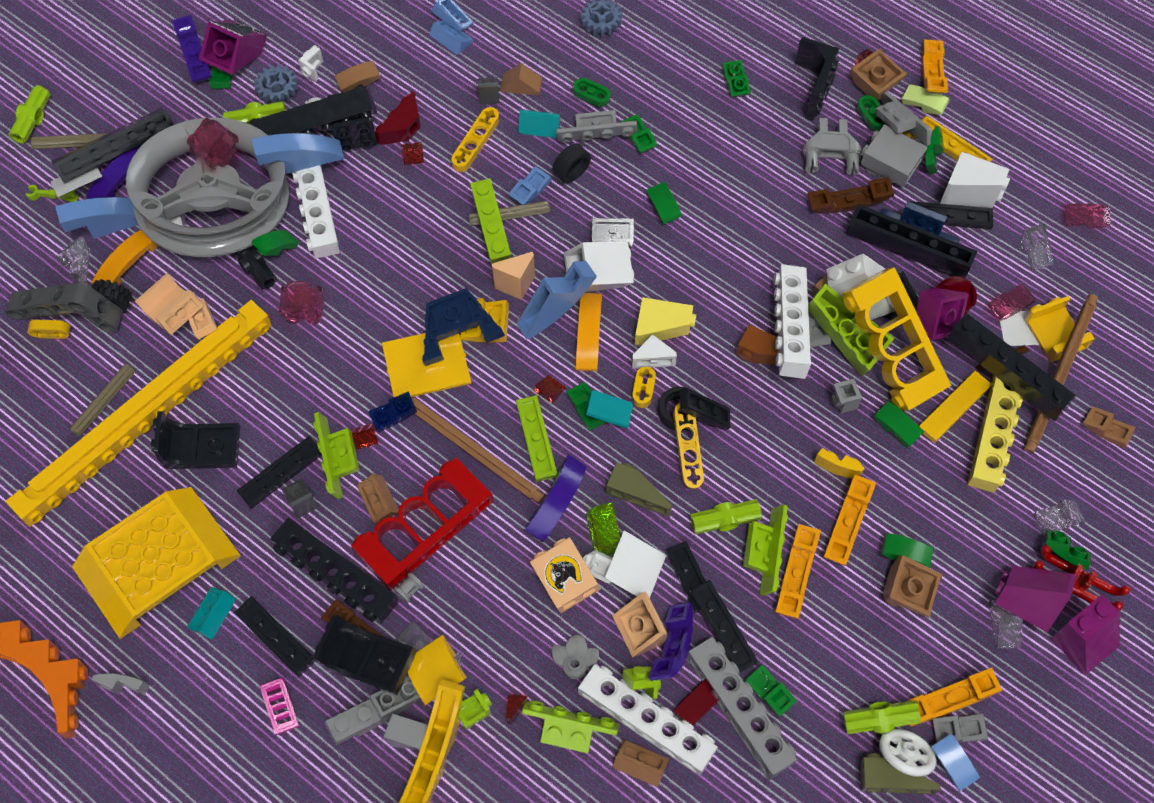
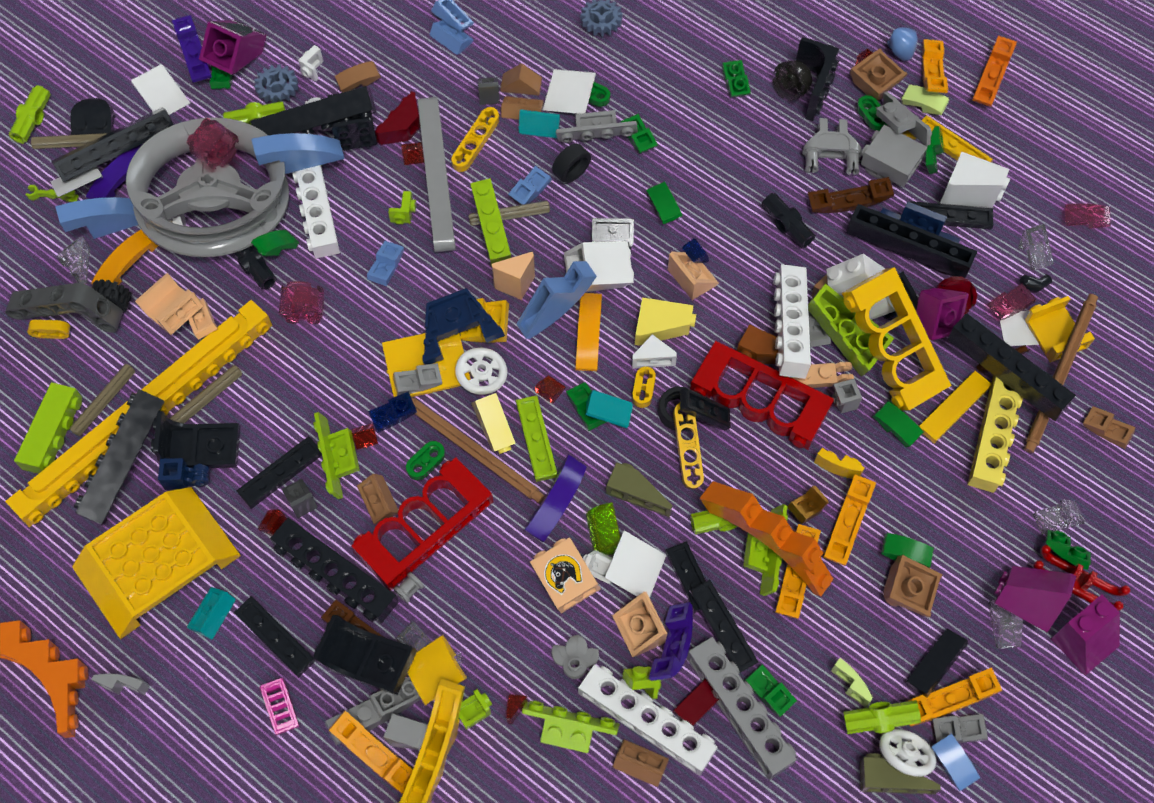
(48, 428): none -> lime brick
(92, 117): none -> black slope
(119, 458): none -> black brick
(160, 90): none -> white sticker
(176, 474): none -> dark blue brick
(207, 395): none -> dark tan axle
(272, 521): none -> clear red slope
(371, 751): none -> light orange slope
(386, 263): none -> medium blue slope
(403, 214): none -> lime bracket
(417, 380): none -> light grey slope
(423, 460): none -> green plate
(436, 175): none -> light grey beam
(473, 385): none -> white plate
(494, 423): none -> light yellow slope
(512, 105): none -> medium nougat slope
(569, 91): none -> white sticker
(691, 276): none -> light nougat slope
(695, 252): none -> clear blue slope
(773, 530): none -> orange arch
(788, 220): none -> black piece
(792, 80): none -> clear smoke cylinder
(800, 432): none -> red fence
(808, 505): none -> pearl gold bracket
(825, 374): none -> light nougat hinge
(857, 689): none -> yellowish green slope
(903, 43): none -> medium blue piece
(937, 662): none -> black tile
(994, 71): none -> orange slope
(1034, 284): none -> black arm

